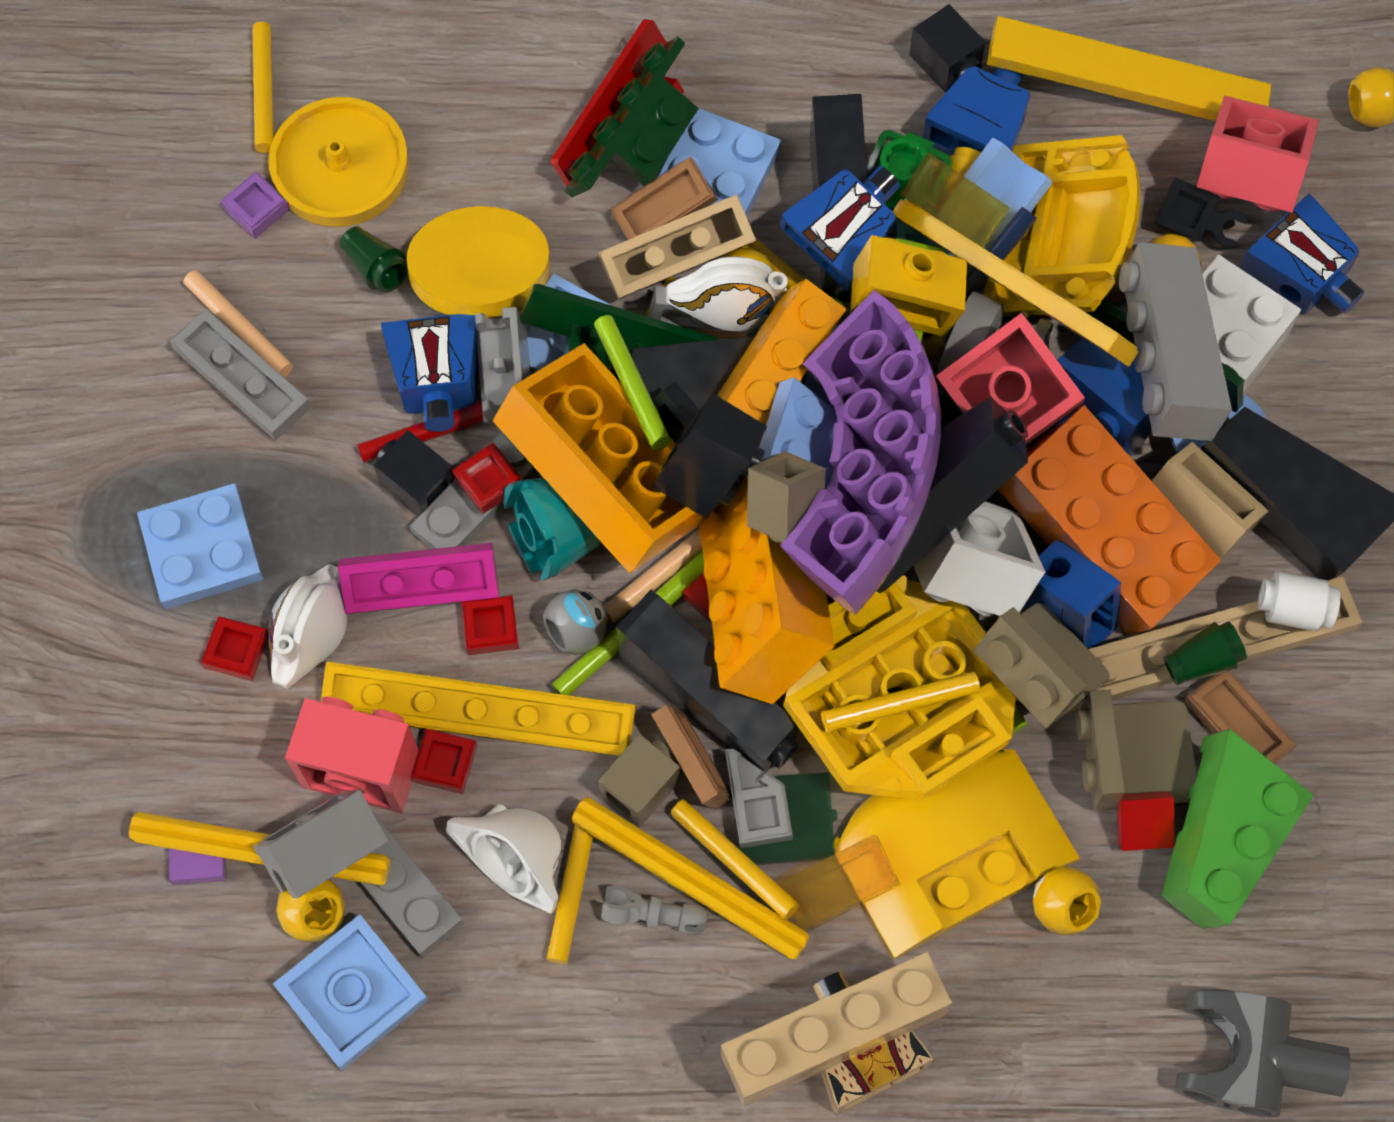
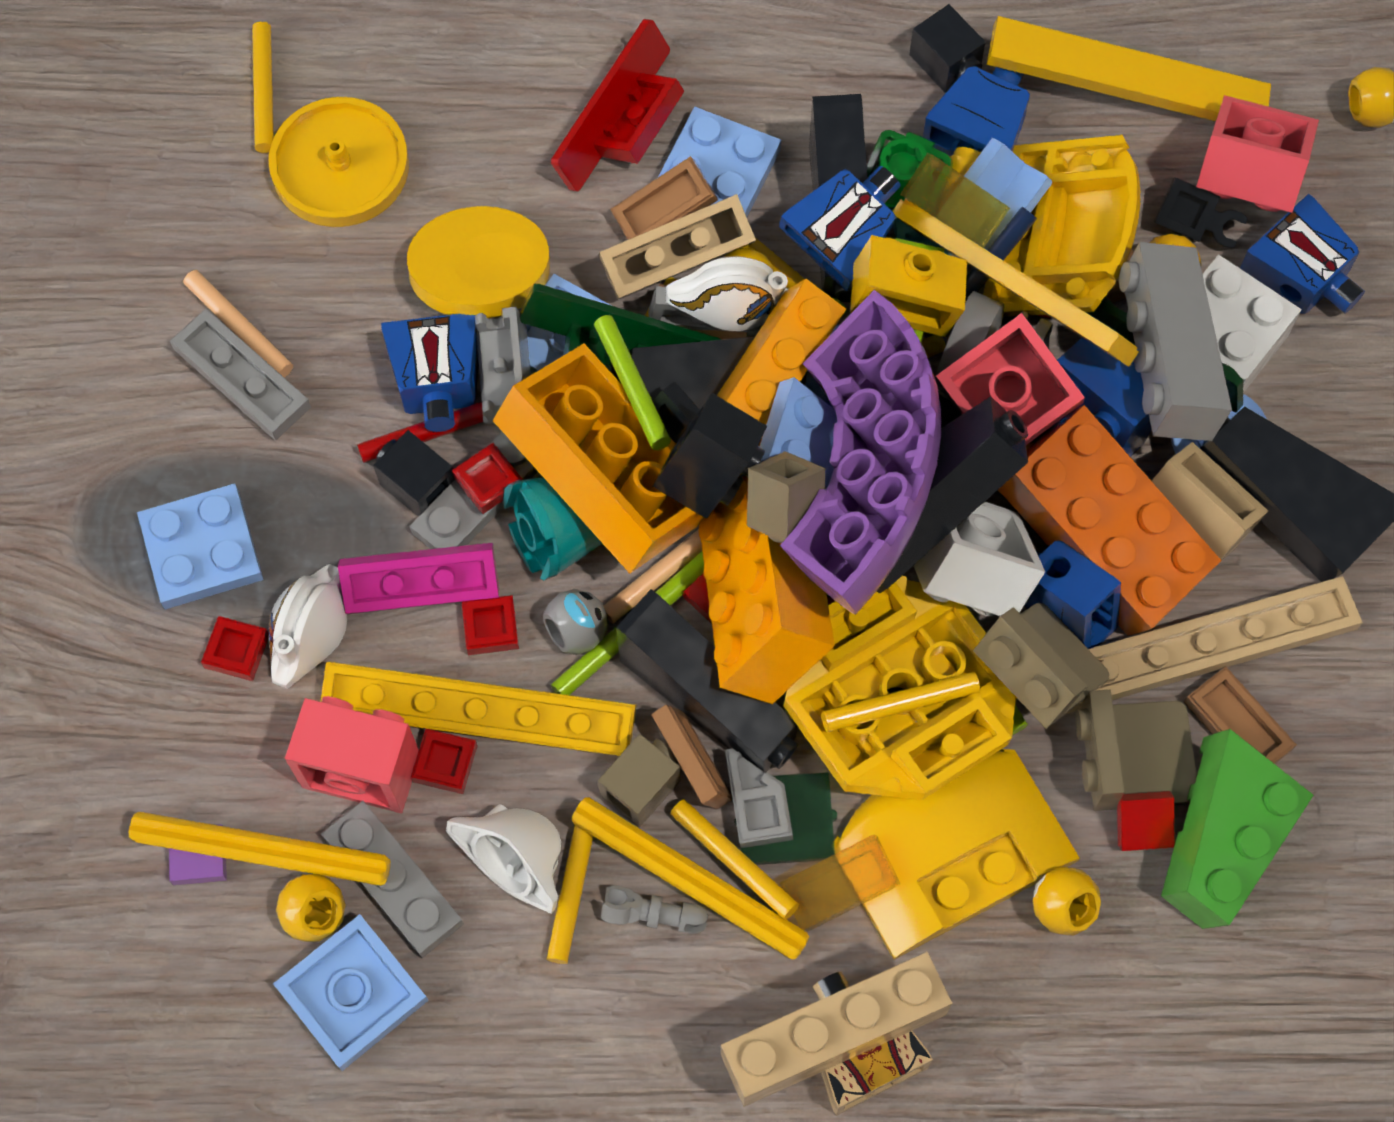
(255, 205): medium lavender tile -> none
(321, 843): light grey hinge -> none
(376, 261): dark green cone -> none
(642, 128): dark green bracket -> none
(1206, 654): dark green cone -> none
(1260, 1056): dark grey connector -> none
(1299, 601): white brick -> none

